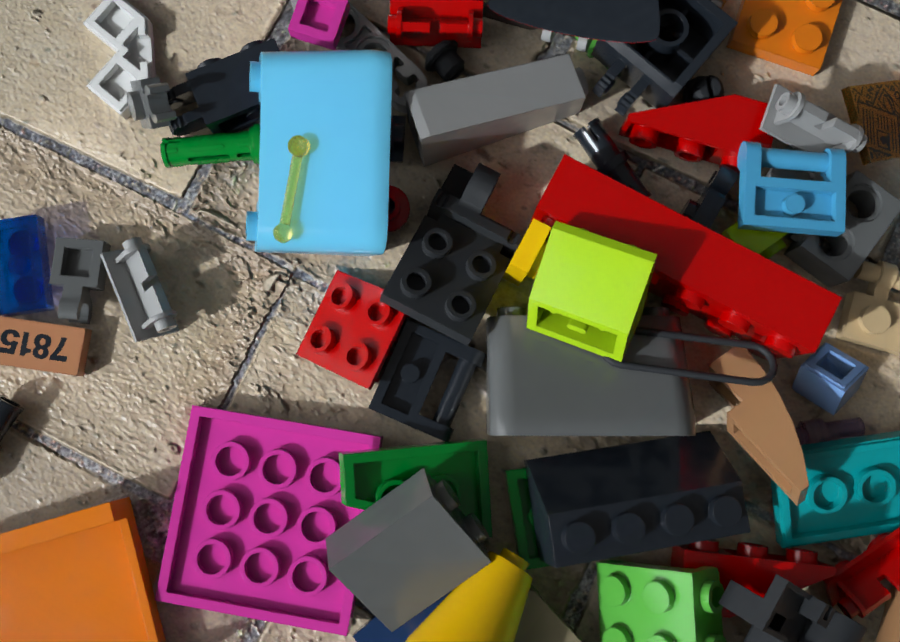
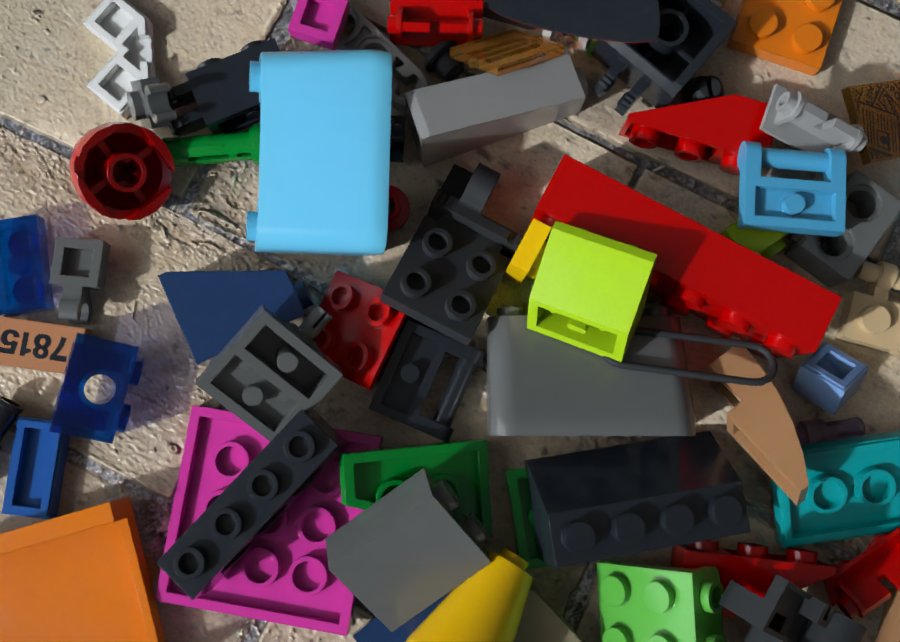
(35, 470): none -> blue tile
(91, 419): none -> clear blue brick
(122, 170): none -> red cylinder
(139, 291): light grey hinge -> none
(219, 303): none -> dark blue slope
(252, 503): none -> black brick
(272, 370): none -> dark grey plate
(299, 148): hinge -> none
(506, 52): none -> clear orange piece
(608, 157): black pin -> none
(712, 199): black plate -> none

